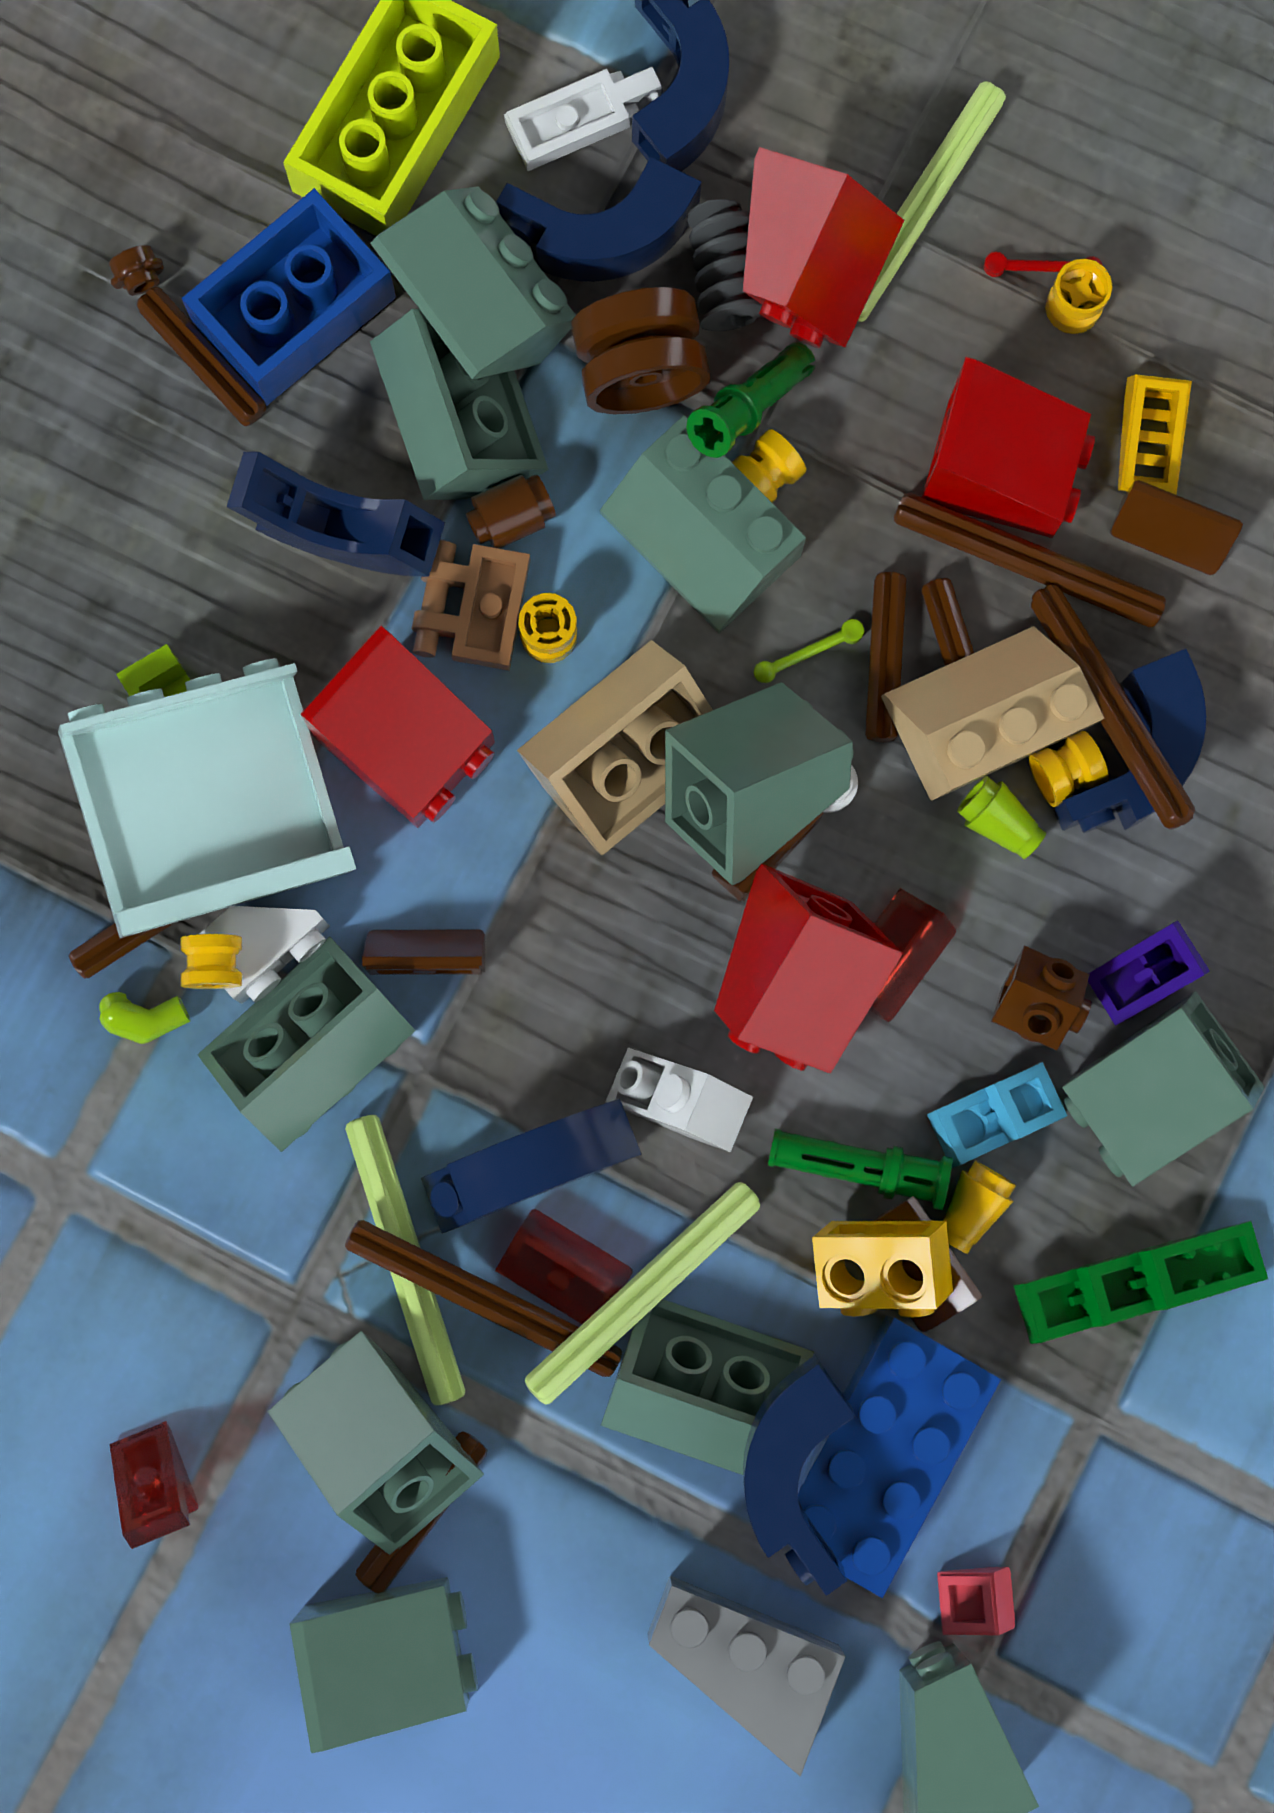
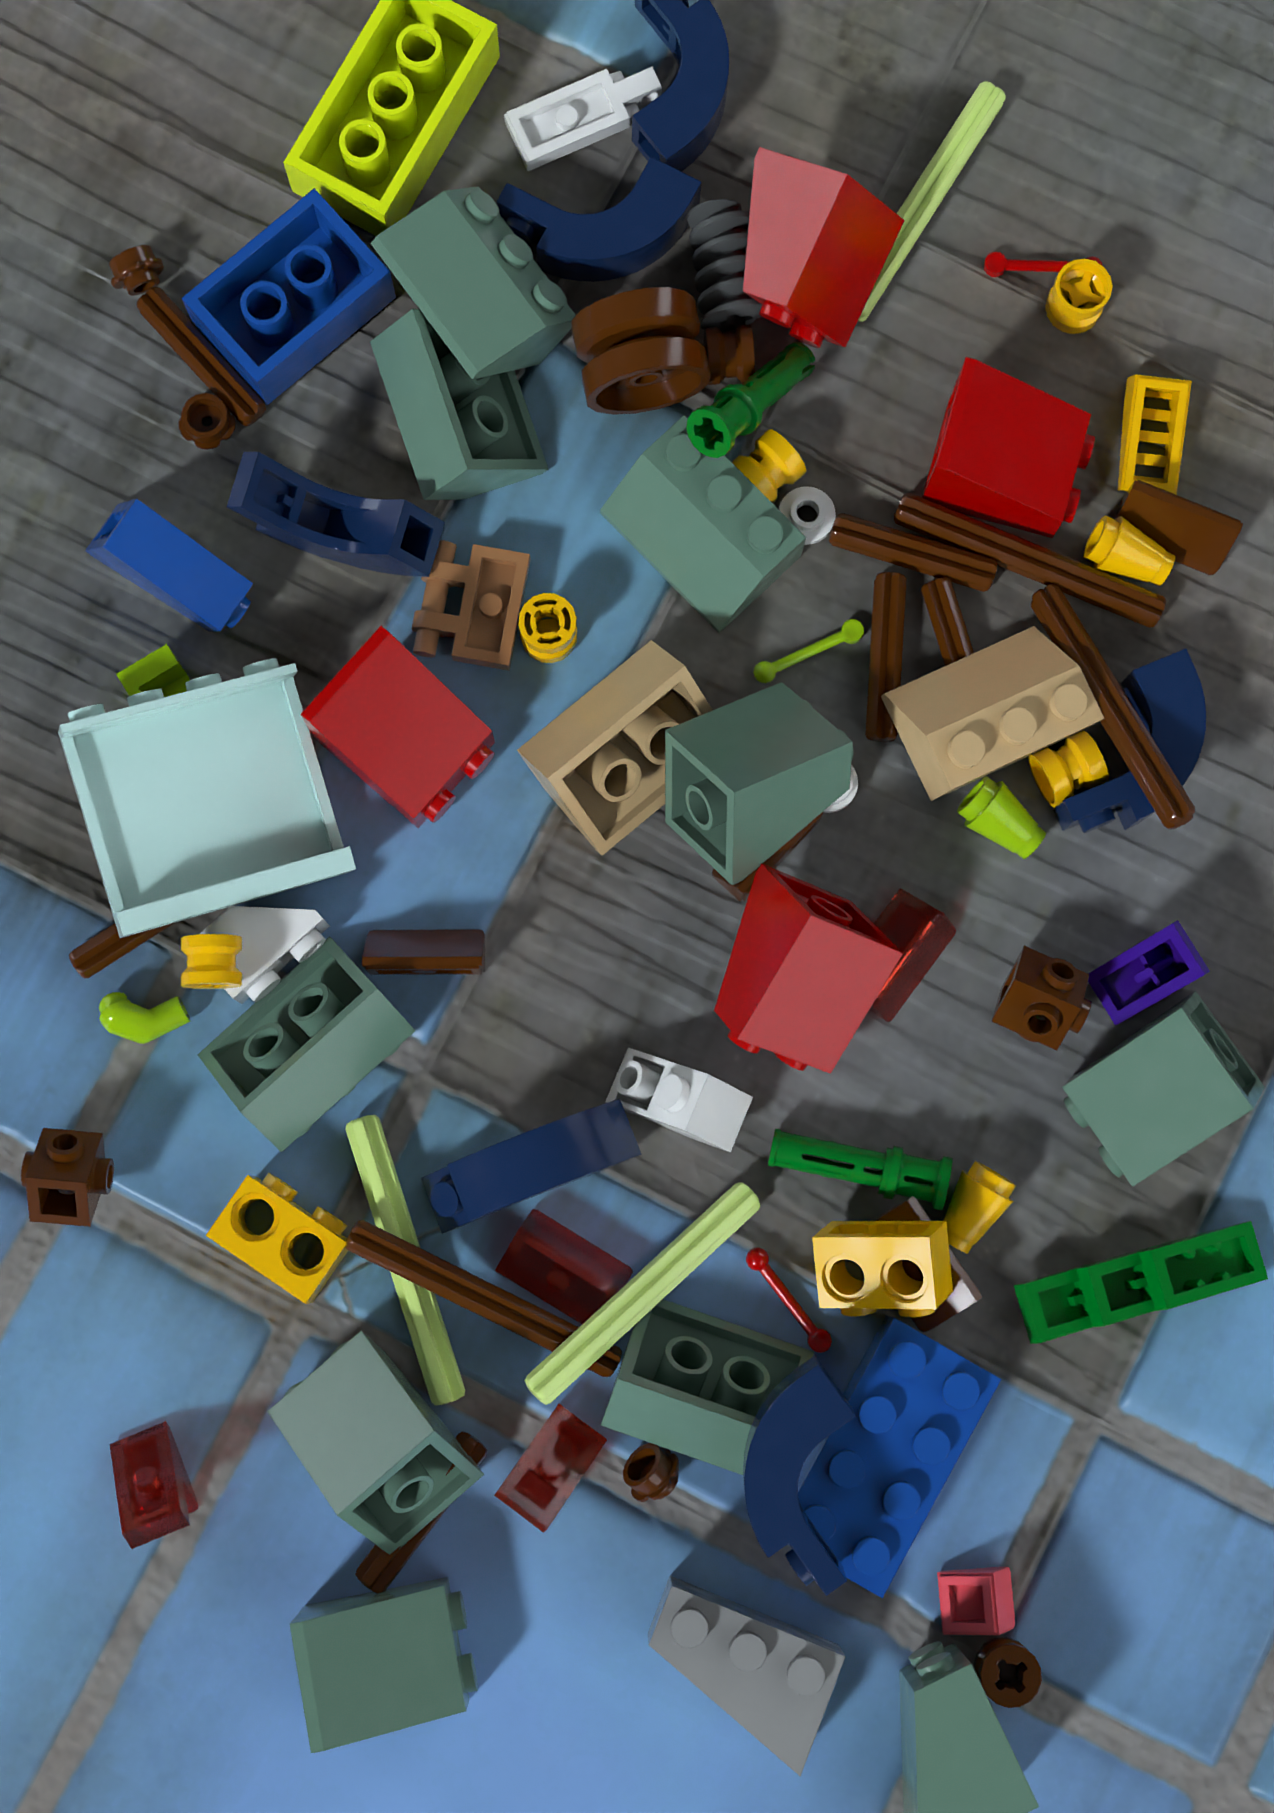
(66, 1176): none -> reddish brown brick
(171, 566): none -> blue slope
(202, 407): none -> reddish brown plate
(274, 1250): none -> yellow brick
(510, 511): reddish brown brick -> none
(550, 1468): none -> clear red slope
(651, 1472): none -> reddish brown plate
(729, 353): none -> reddish brown wheel
(817, 499): none -> white plate
(818, 1339): none -> red hinge
(913, 552): none -> reddish brown axle
(997, 1115): medium azure slope -> none
(997, 1662): none -> reddish brown wheel
(1127, 551): none -> yellow cone

